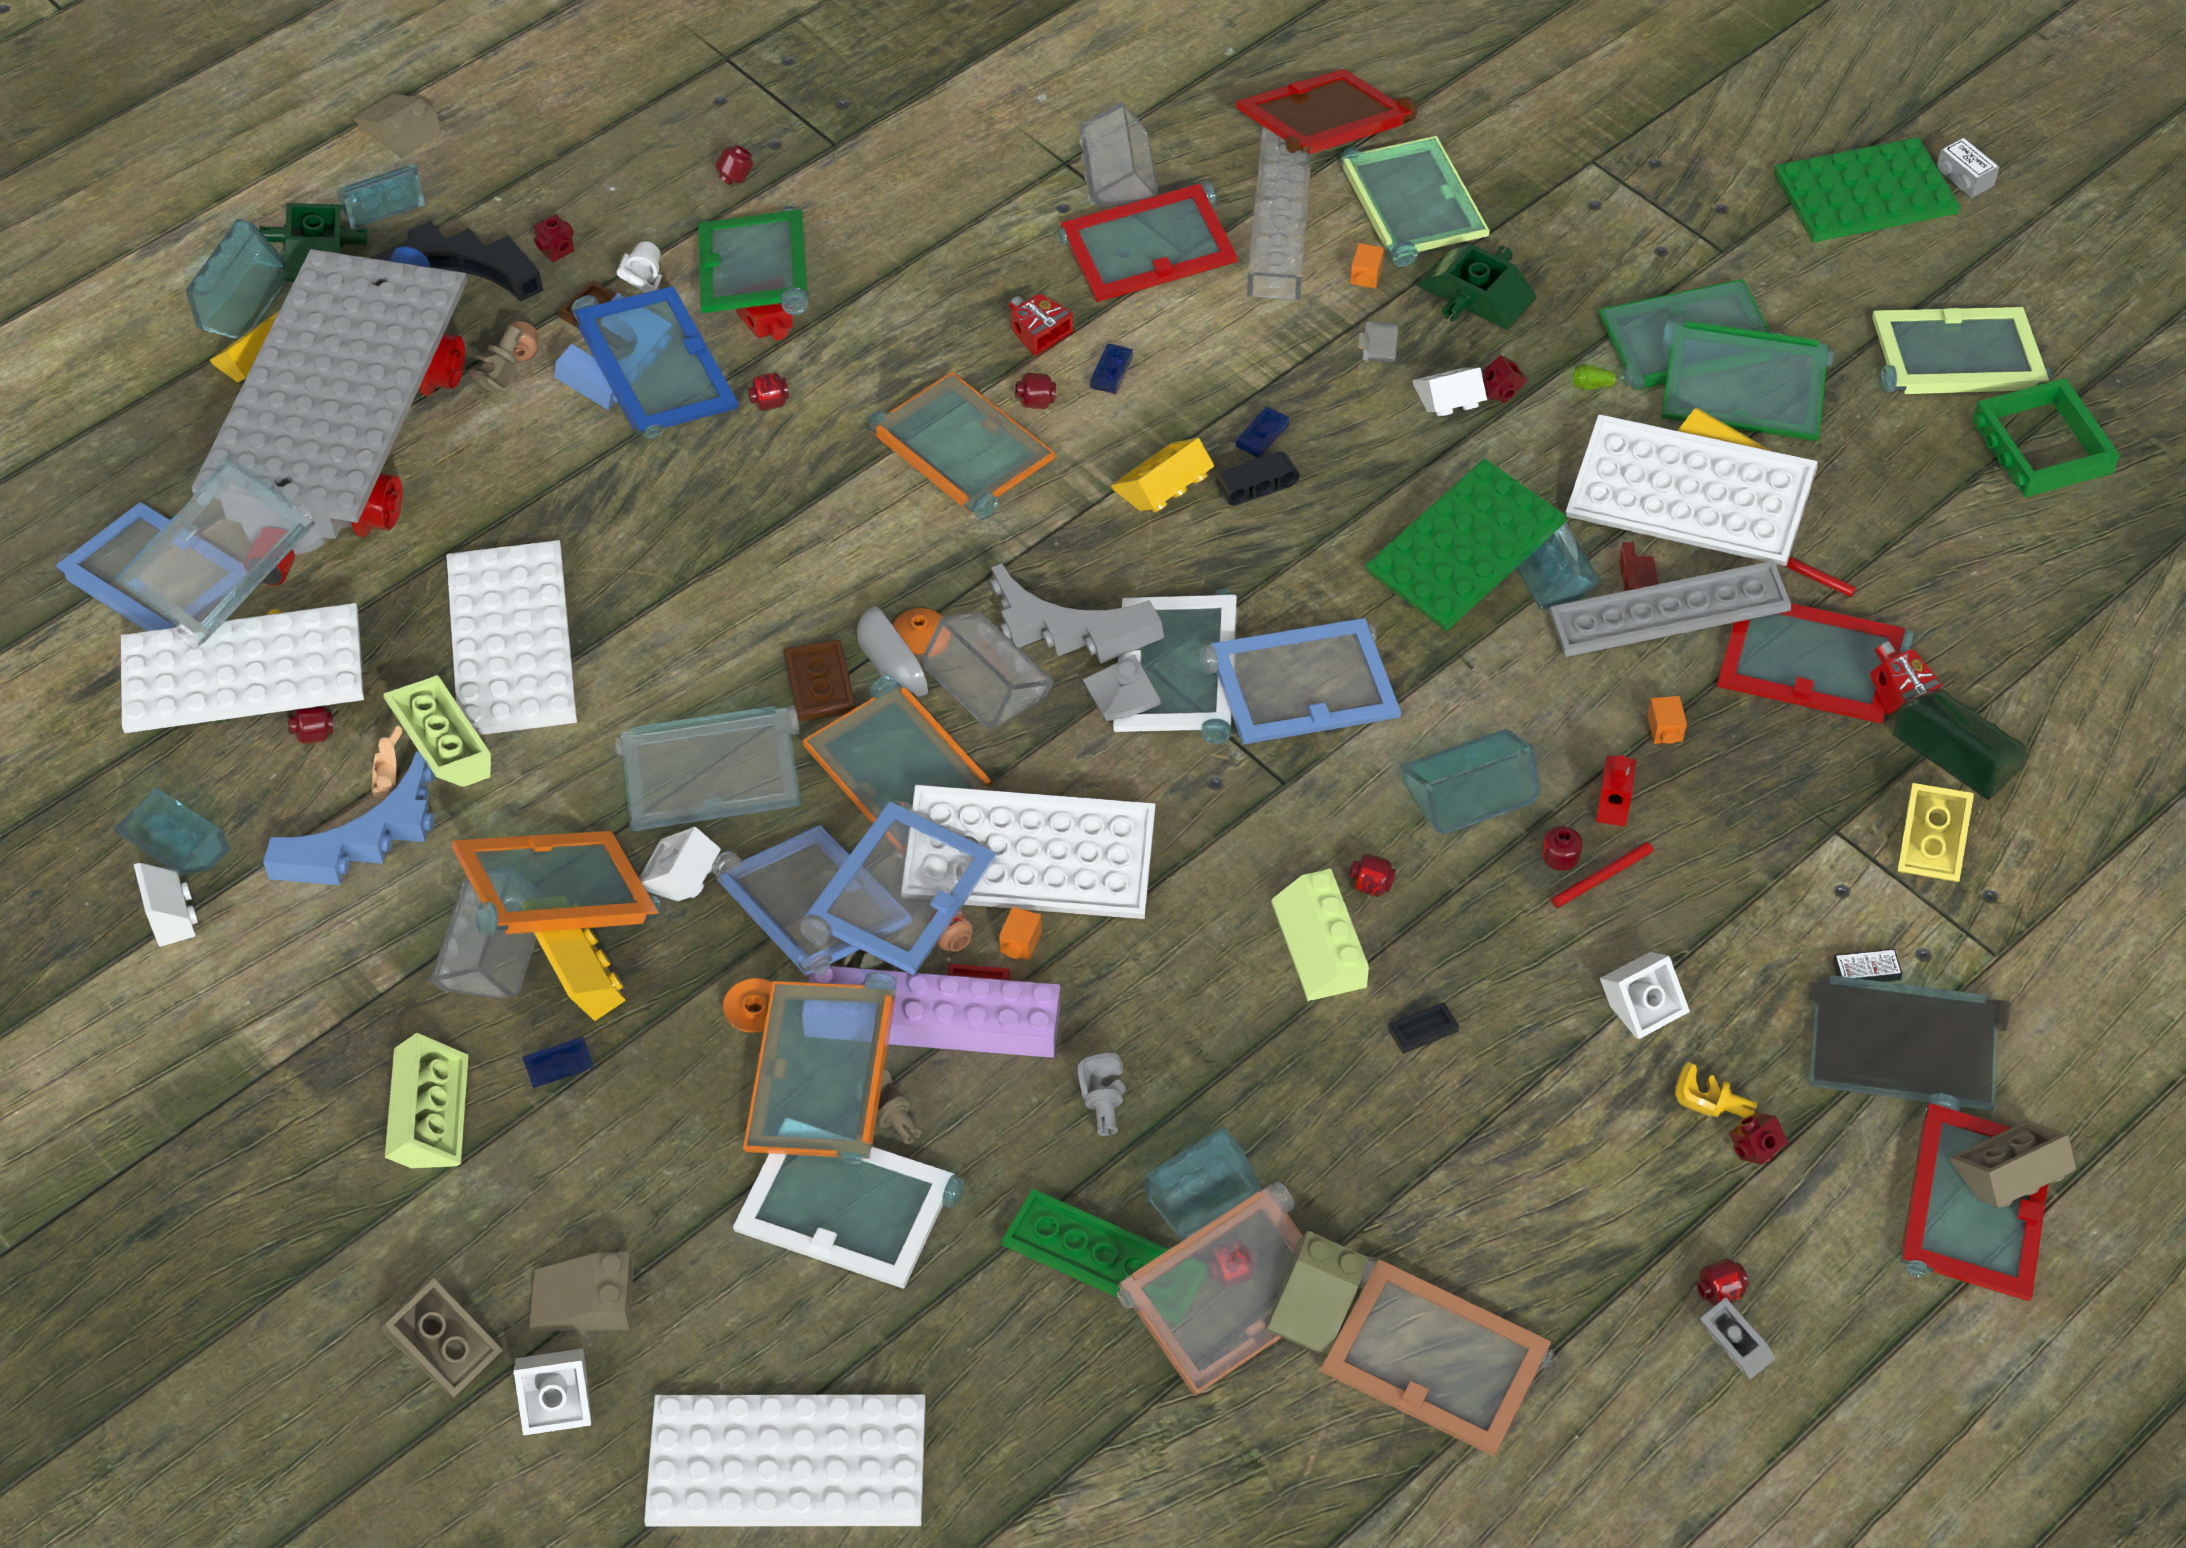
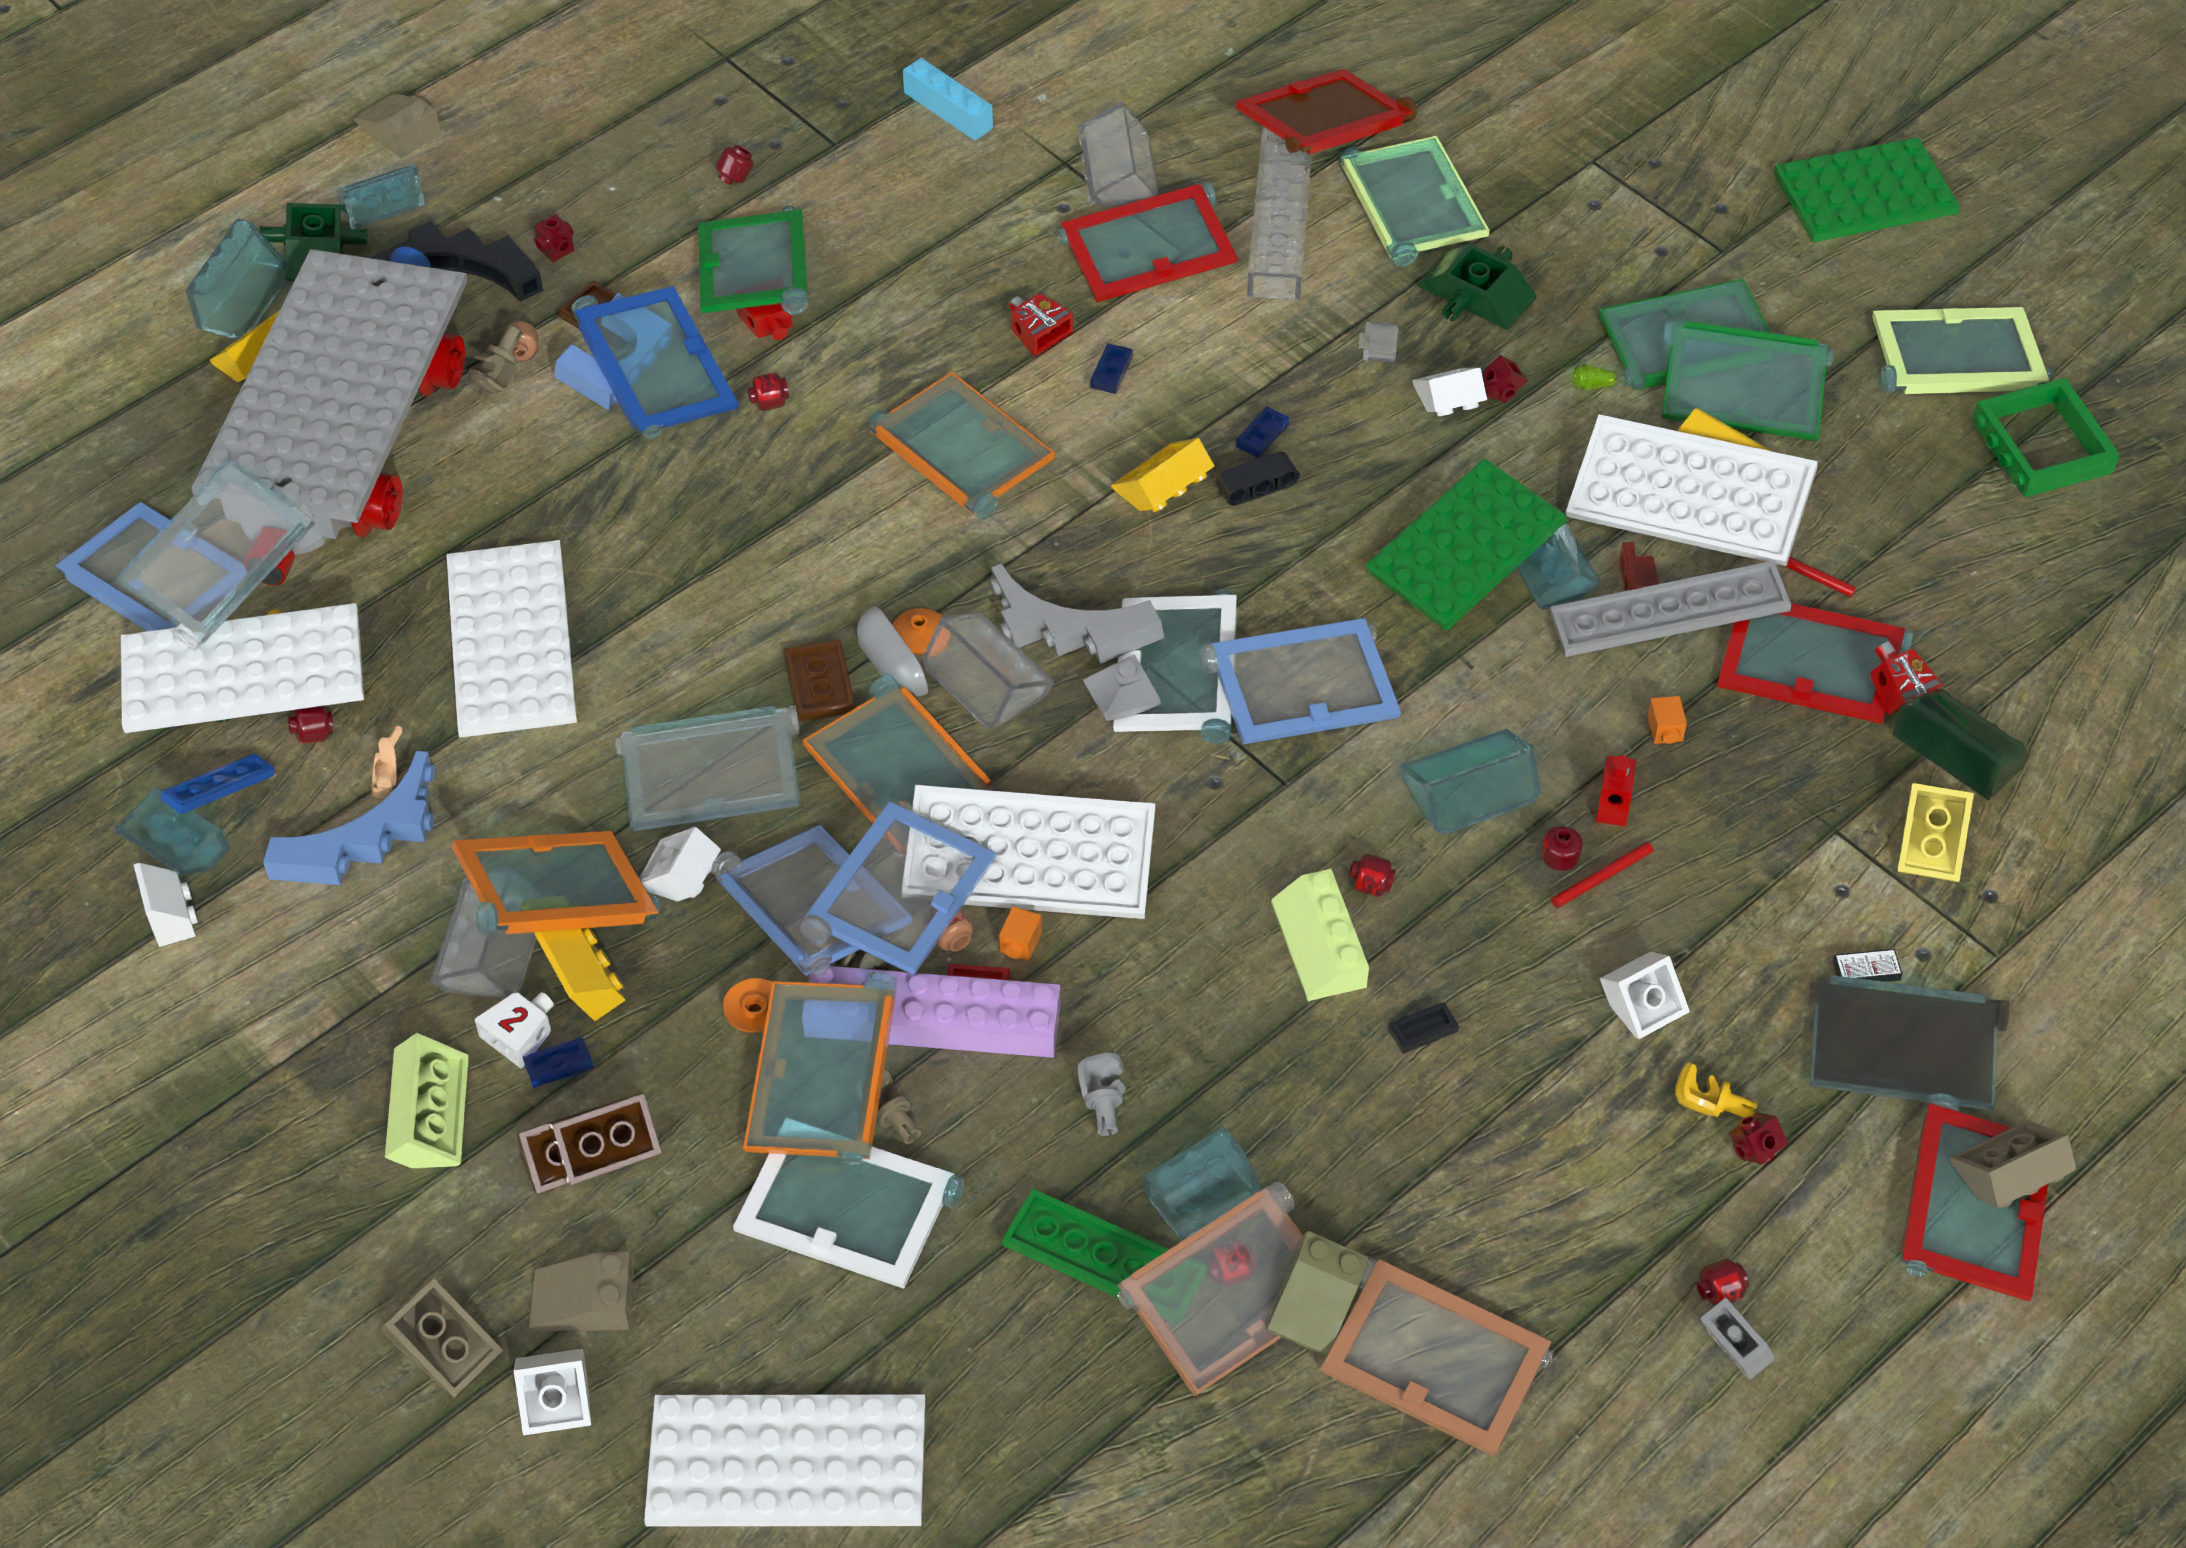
(217, 783): none -> blue tile
(441, 731): yellowish green slope -> none
(516, 1026): none -> white torso
(588, 1143): none -> reddish brown slope
(641, 267): white piece -> none
(948, 99): none -> medium azure brick
(1035, 391): dark red head -> none
(1367, 265): orange brick -> none
(1967, 167): brick -> none

